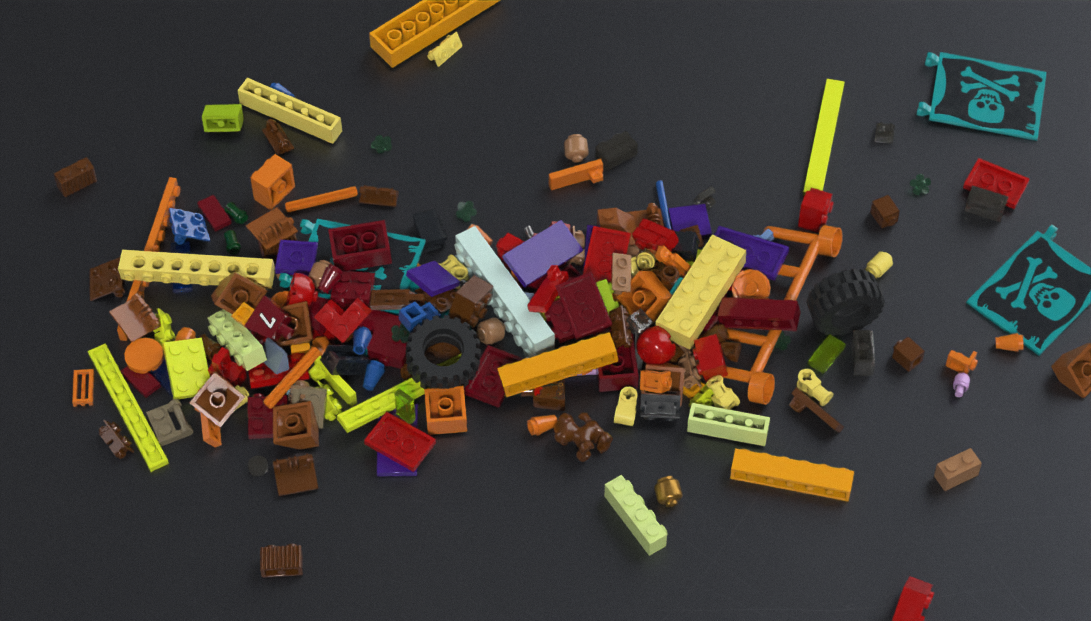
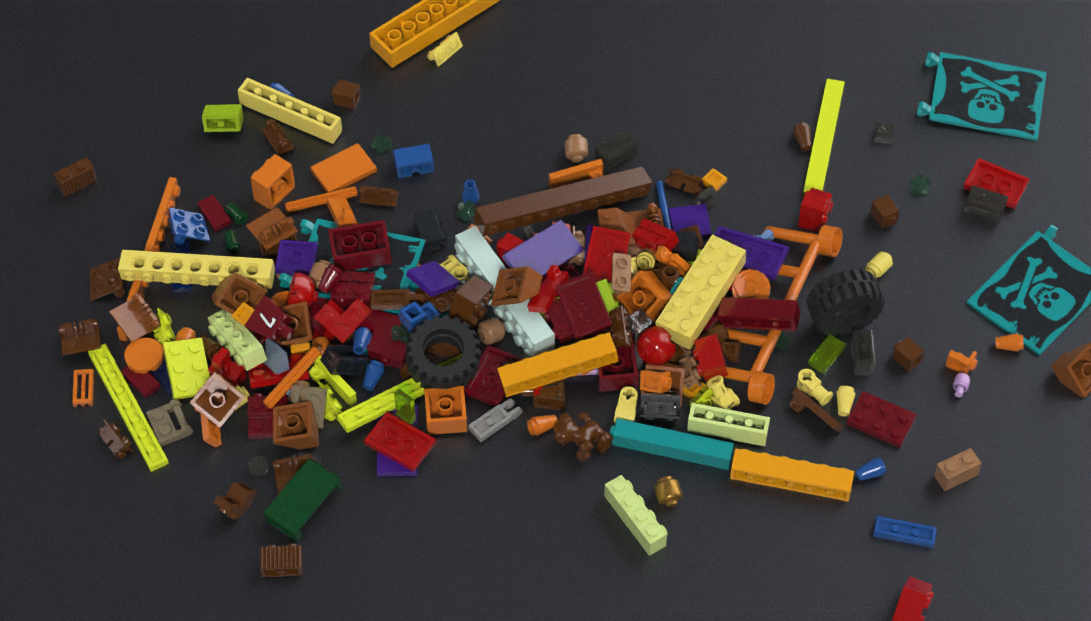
(80, 338): none -> reddish brown hinge
(236, 501): none -> reddish brown brick
(301, 498): none -> dark green panel
(341, 212): none -> orange hinge
(343, 168): none -> orange tile
(346, 94): none -> reddish brown brick
(413, 160): none -> blue brick
(470, 192): none -> blue cone
(494, 420): none -> light grey hinge
(516, 285): none -> dark orange slope
(562, 201): none -> reddish brown brick
(672, 444): none -> teal brick
(679, 177): none -> reddish brown hinge
(714, 179): none -> light orange tile
(803, 135): none -> reddish brown cone
(845, 398): none -> light yellow cone
(871, 469): none -> blue cone
(881, 419): none -> dark red plate
(905, 531): none -> blue tile

